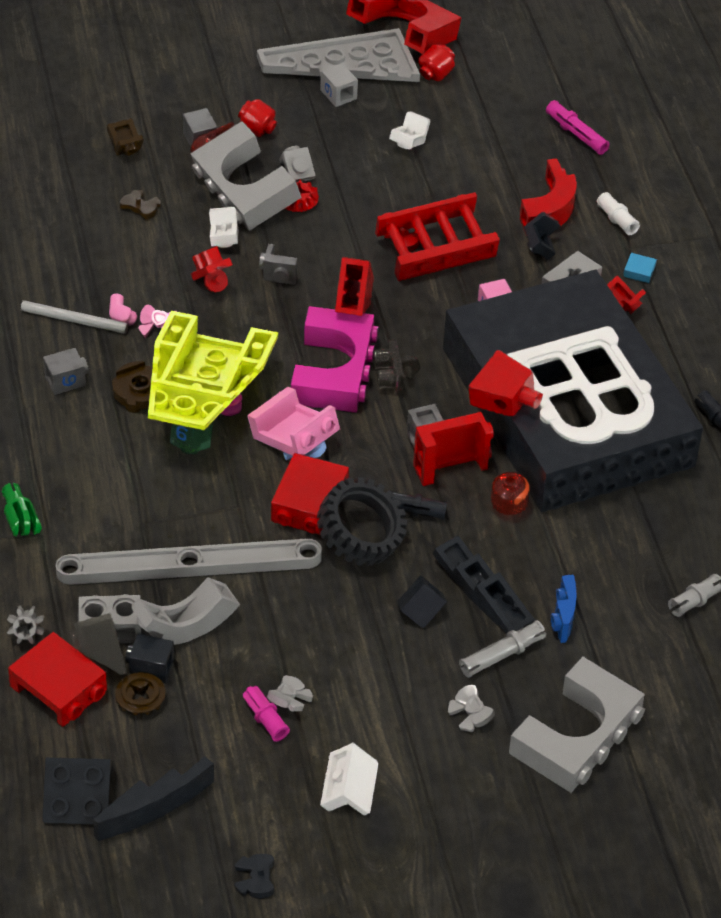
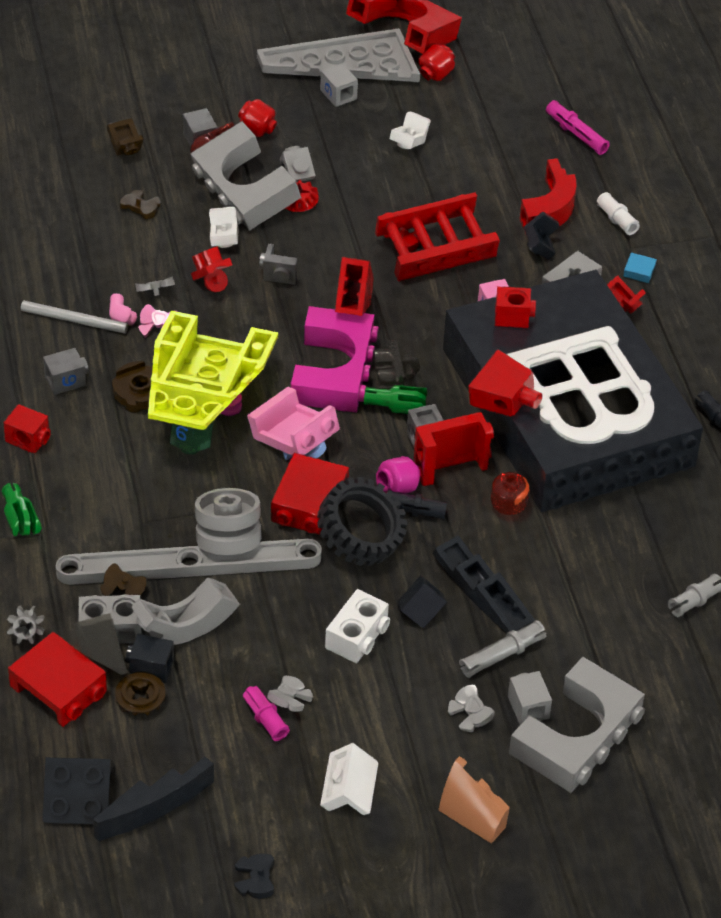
(27, 429): none -> red brick
(115, 577): none -> dark brown piece
(155, 285): none -> light grey piece
(228, 521): none -> light grey wheel
(357, 626): none -> white brick
(398, 399): none -> green arm
(398, 475): none -> dark pink head
(473, 803): none -> nougat slope
(514, 307): none -> red brick
(529, 696): none -> light grey brick
(565, 607): blue slope -> none

